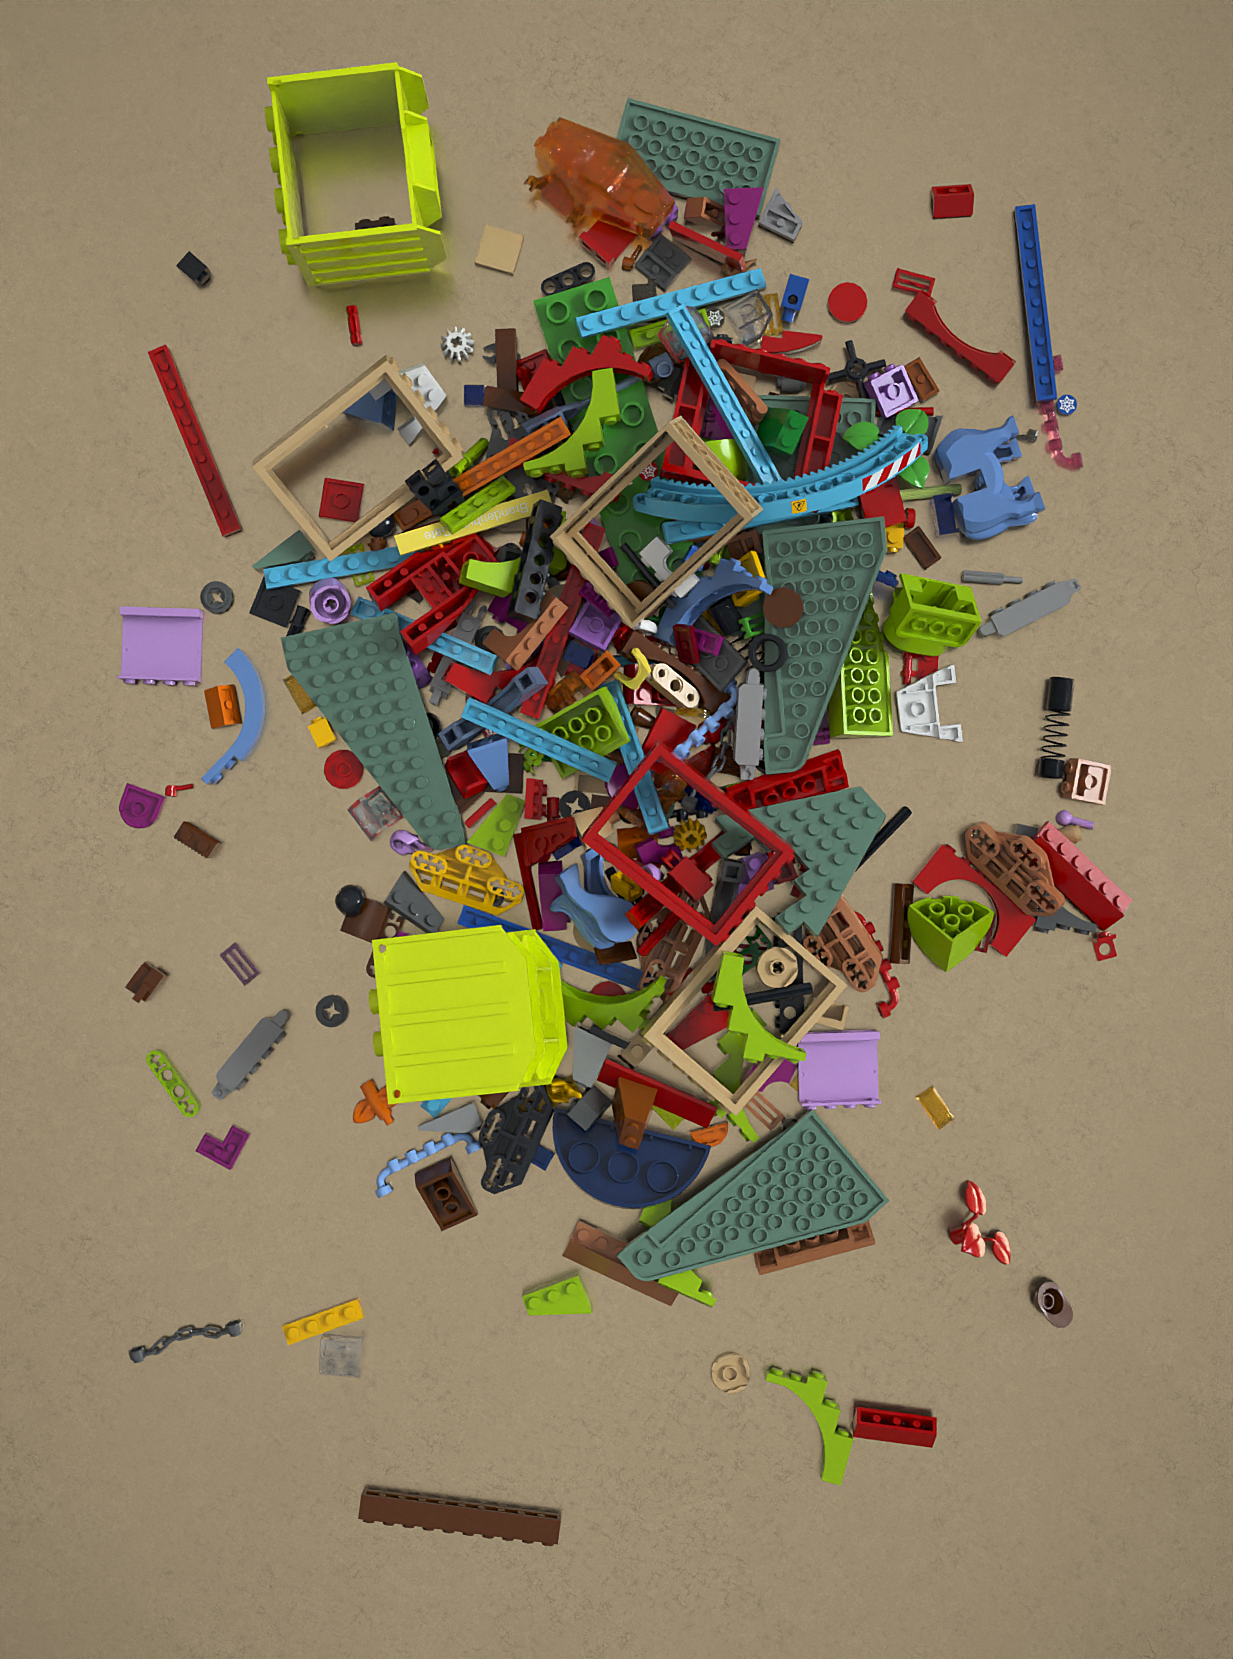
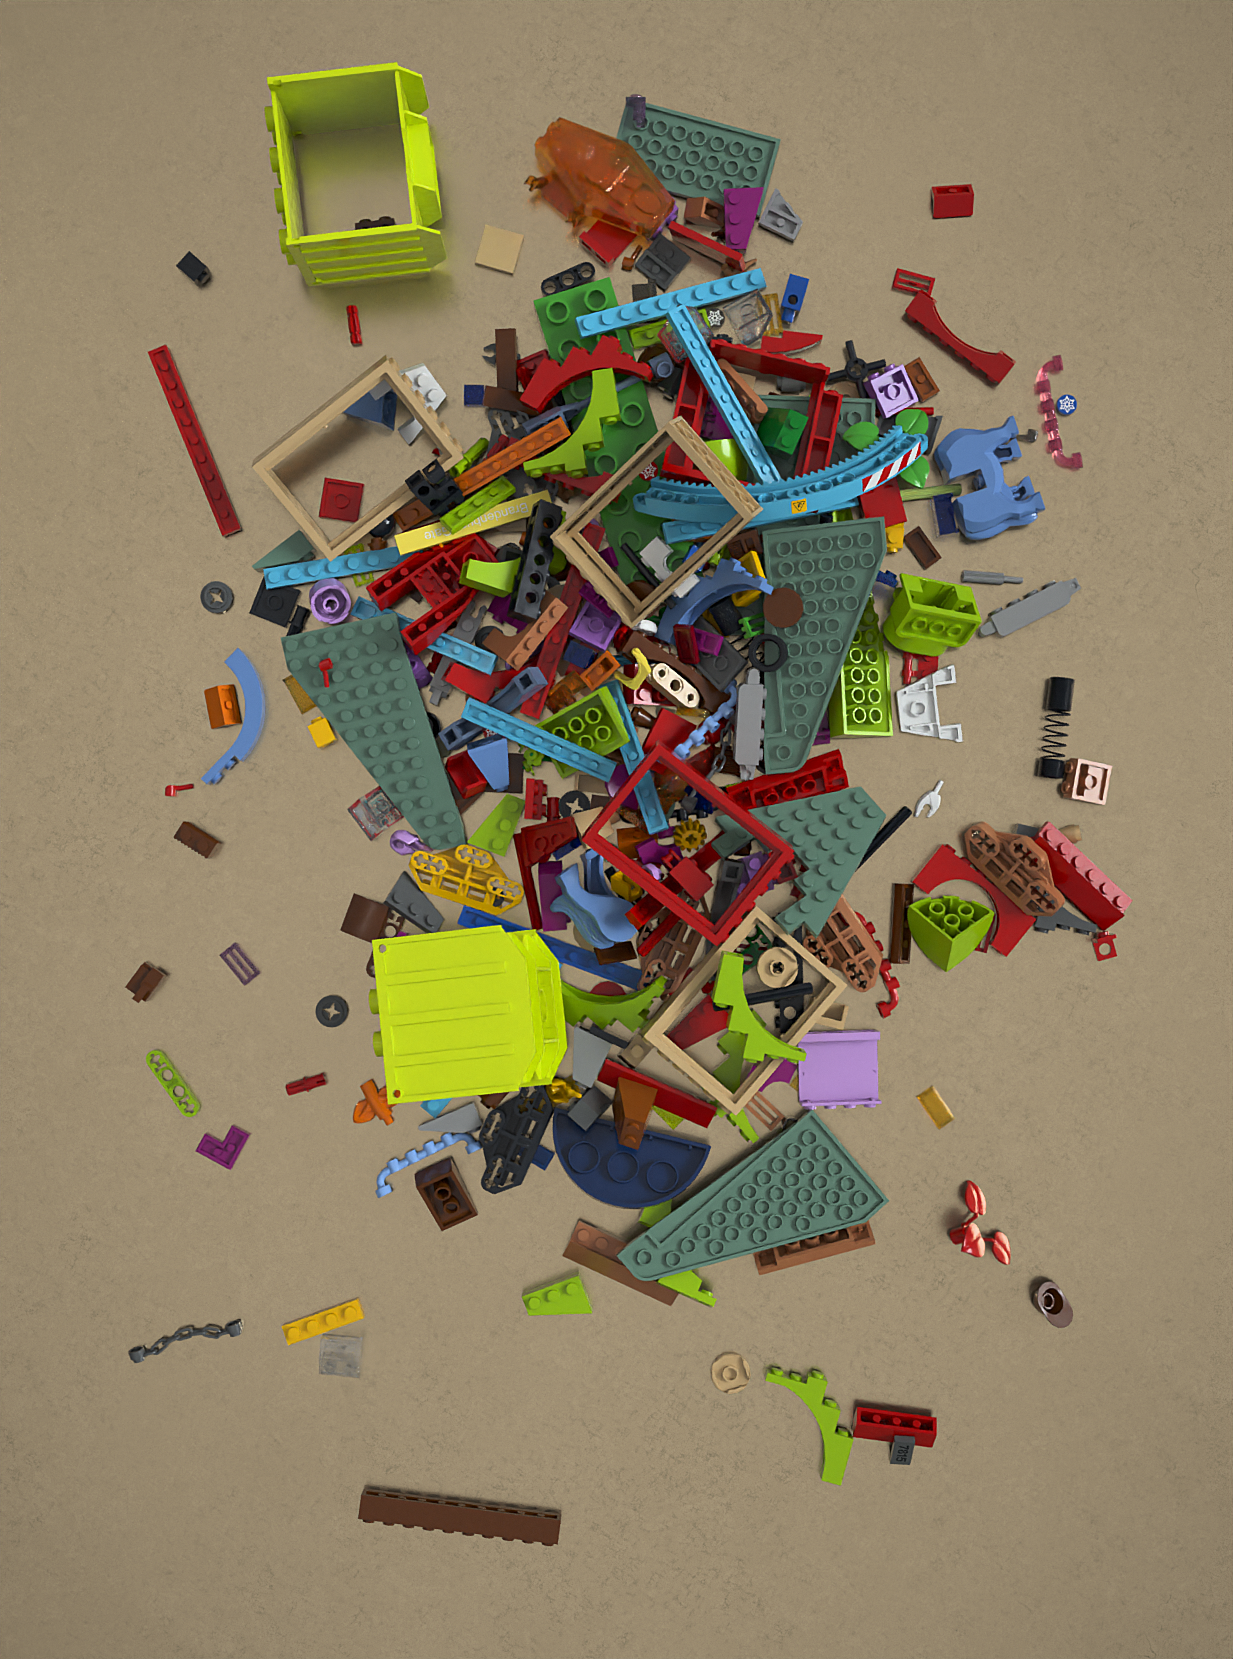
(139, 806): magenta tile -> none
(161, 645): lavender panel -> none
(249, 1053): light grey hinge -> none
(305, 1084): none -> red axle
(325, 665): none -> red hand
(343, 769): red tile -> none
(349, 900): black hair -> none
(454, 337): white gear -> none
(483, 810): red tile -> none
(497, 447): none -> red axle
(639, 111): none -> clear purple bracket
(712, 1135): orange plate -> none
(847, 302): red tile -> none
(902, 1450): none -> dark grey tile
(911, 516): red tile -> none
(930, 798): none -> white hand
(1035, 303): blue plate -> none
(1065, 818): lavender bar -> none

